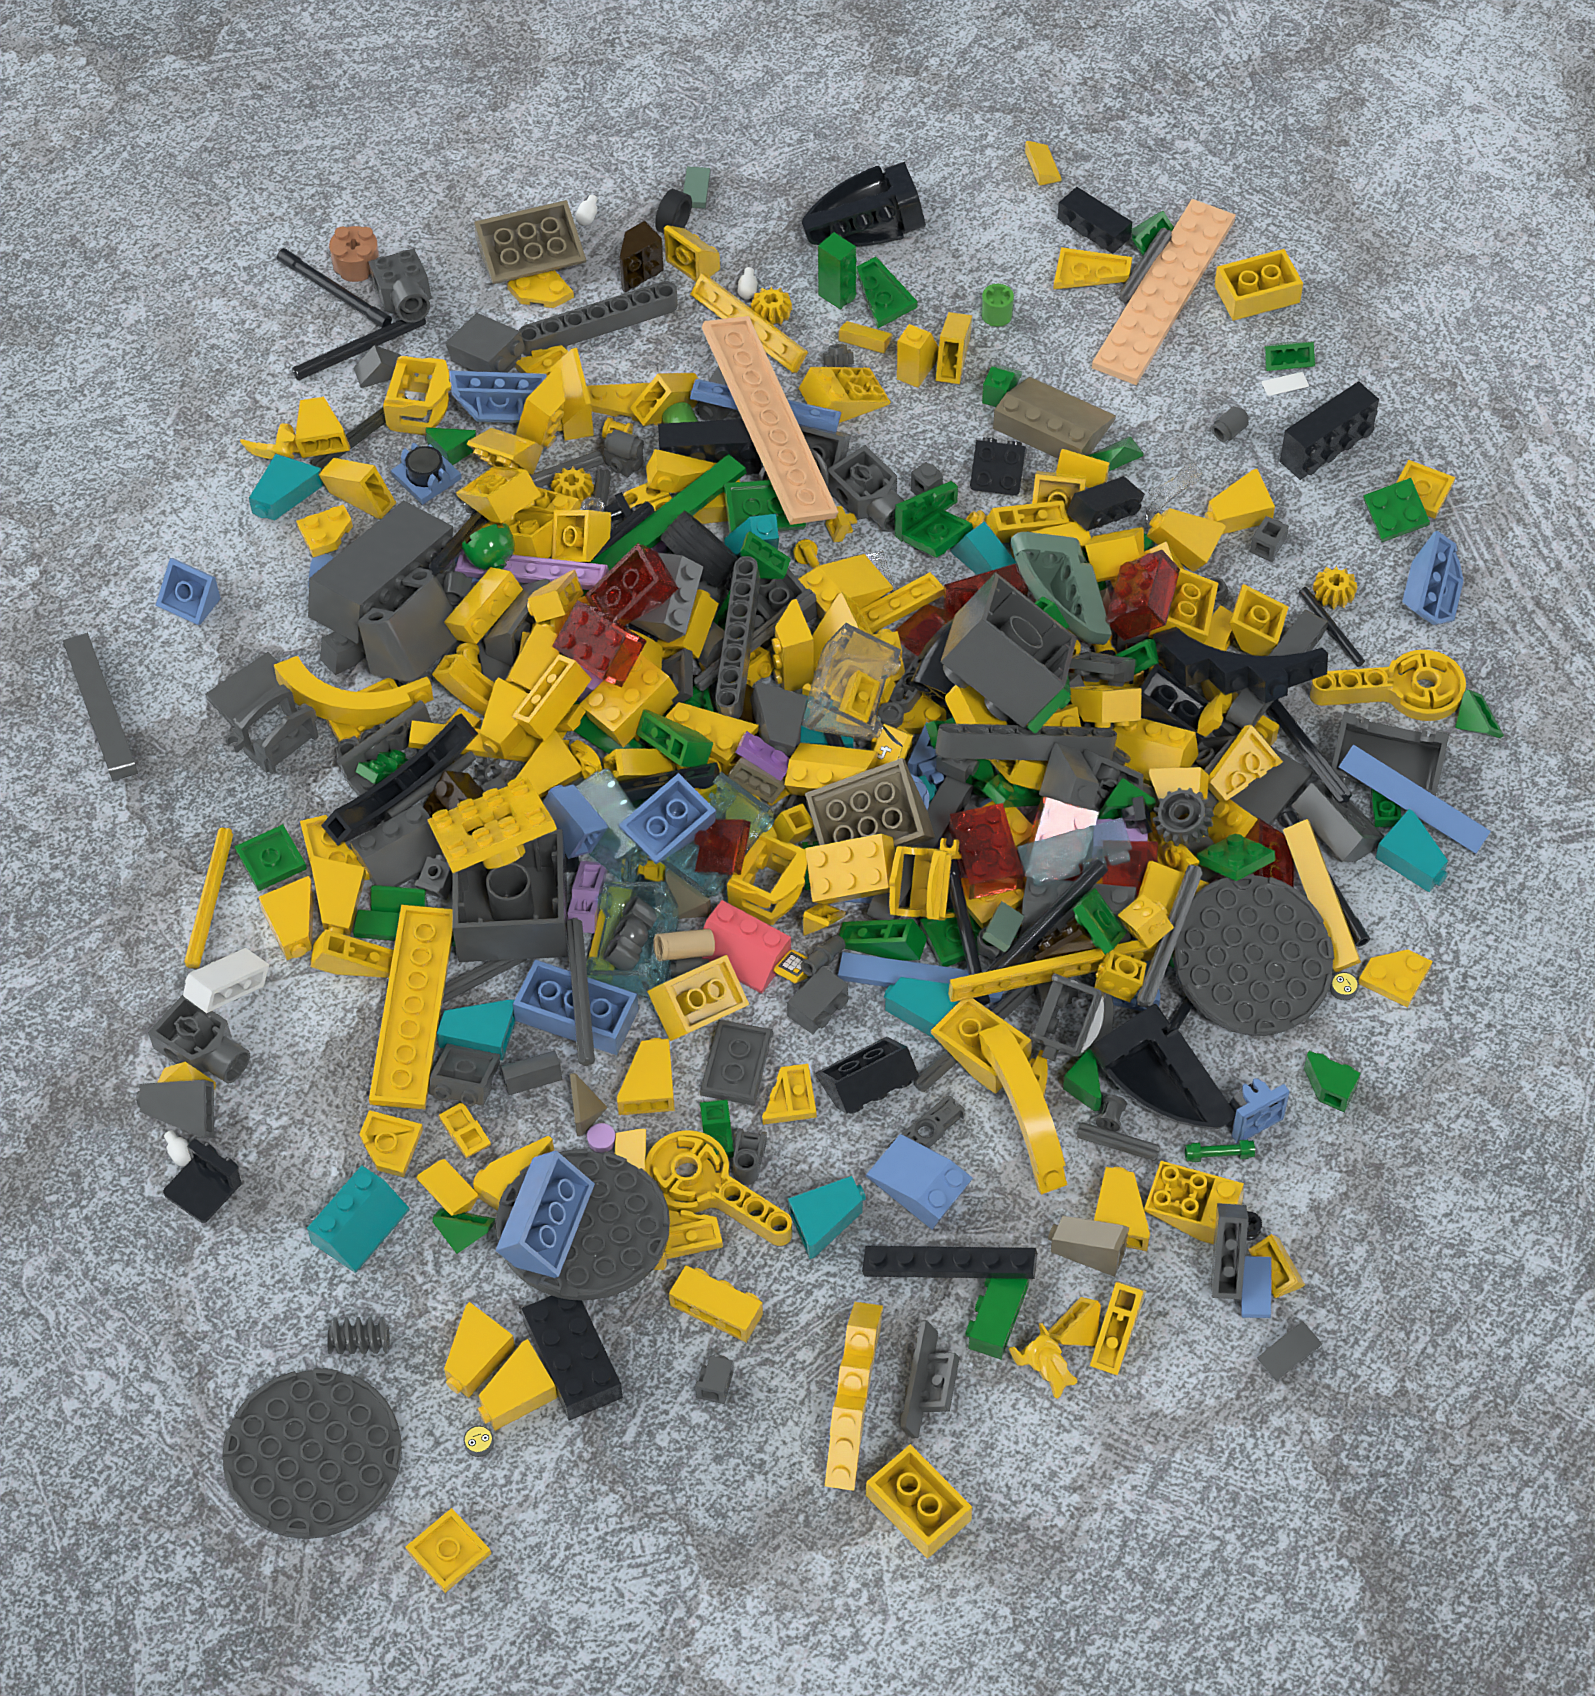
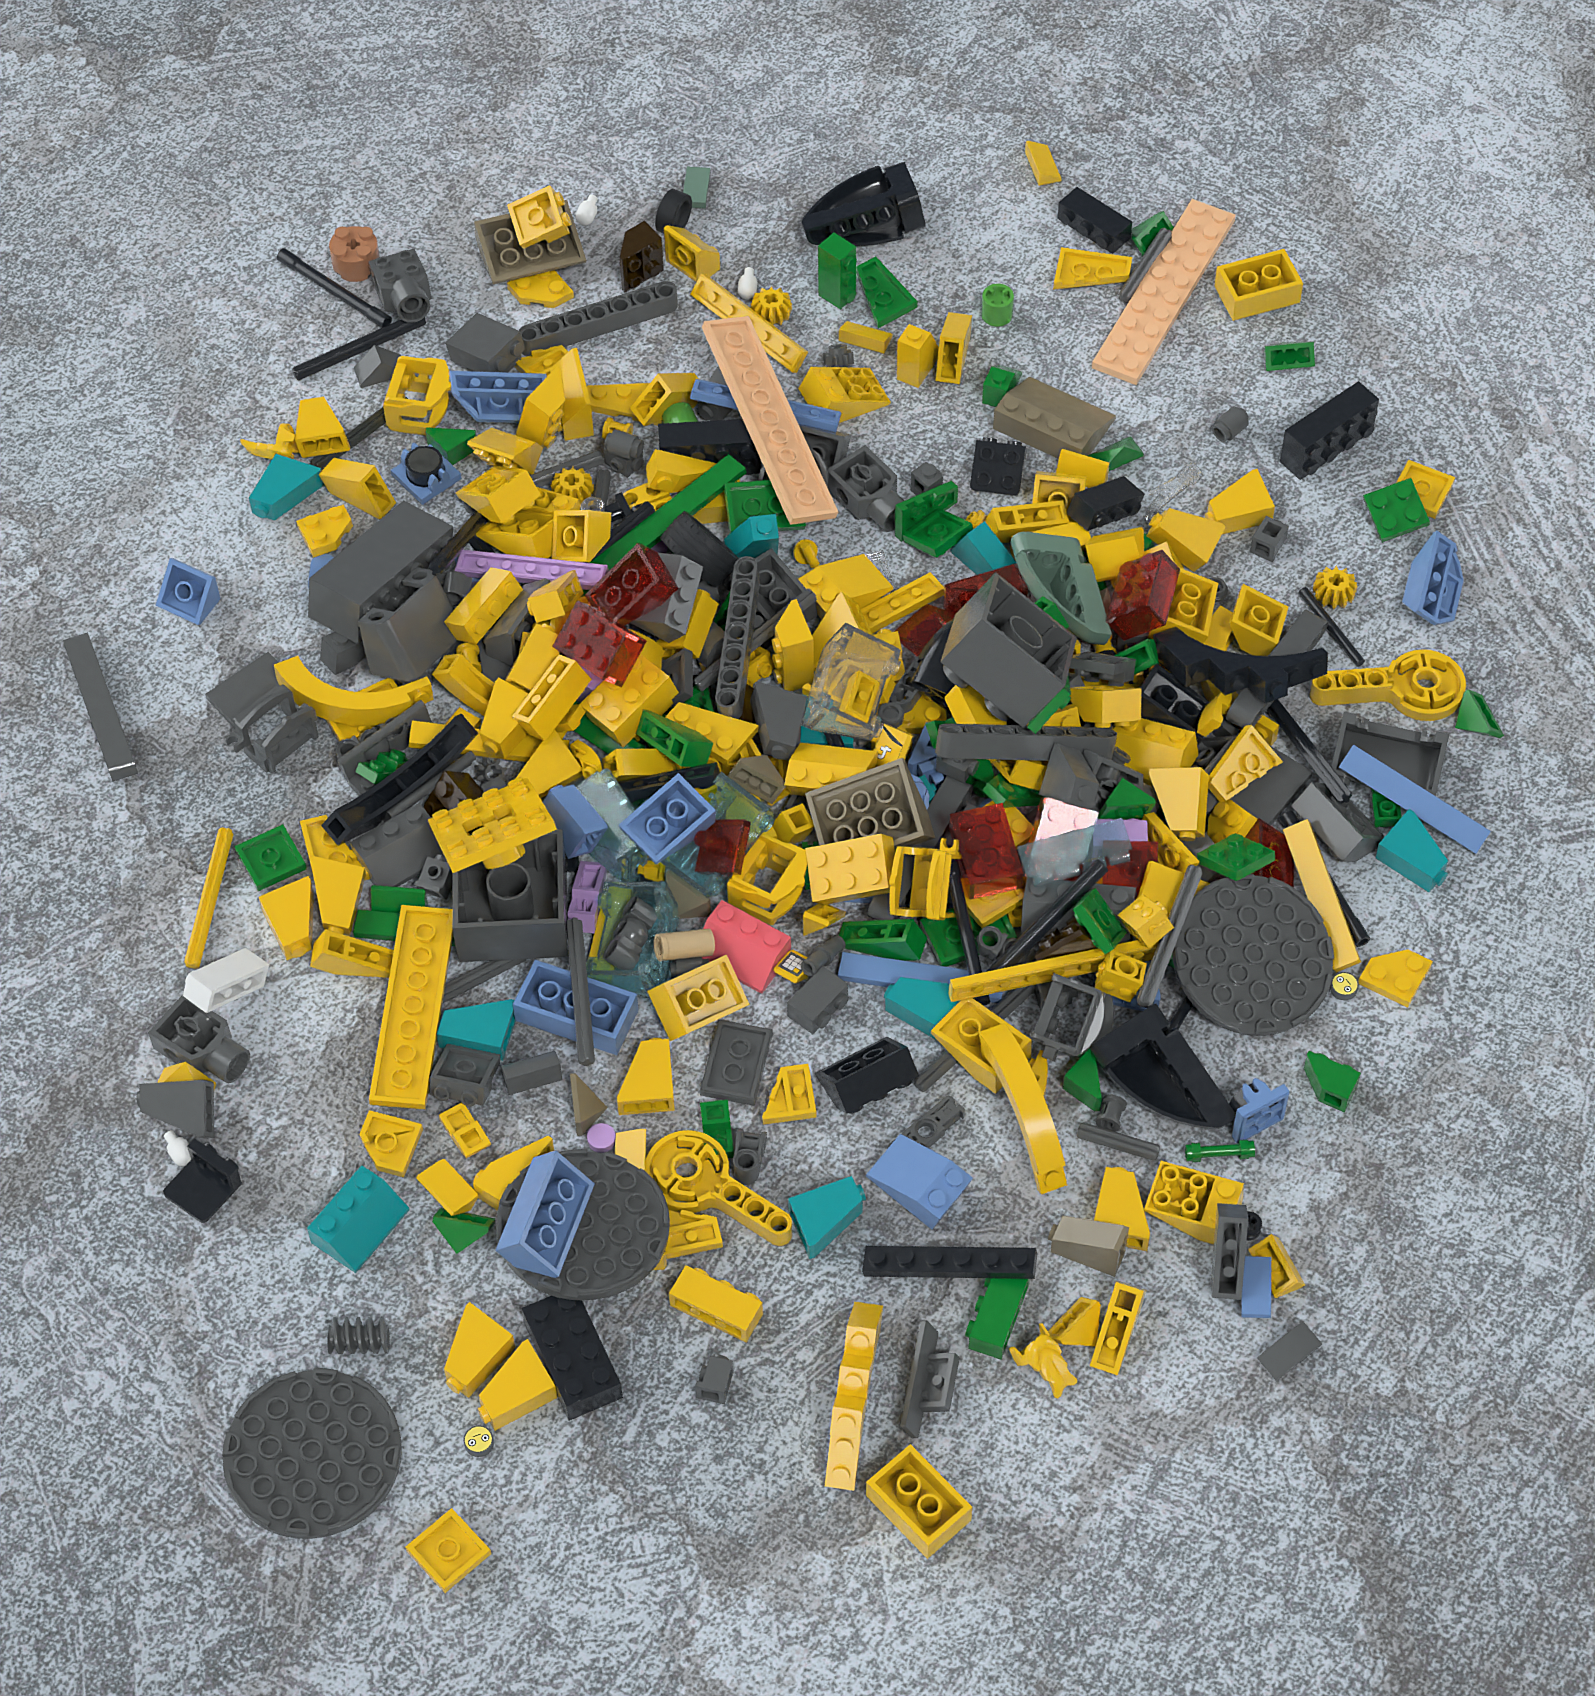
(490, 547): green cylinder -> none
(539, 217): none -> yellow plate
(763, 755): medium lavender plate -> none
(770, 561): green slope -> none
(840, 525): yellow tile -> none
(1003, 926): sand green tile -> none
(1138, 816): black tile -> none
(1178, 804): dark grey gear -> none
(1285, 383): white sticker -> none

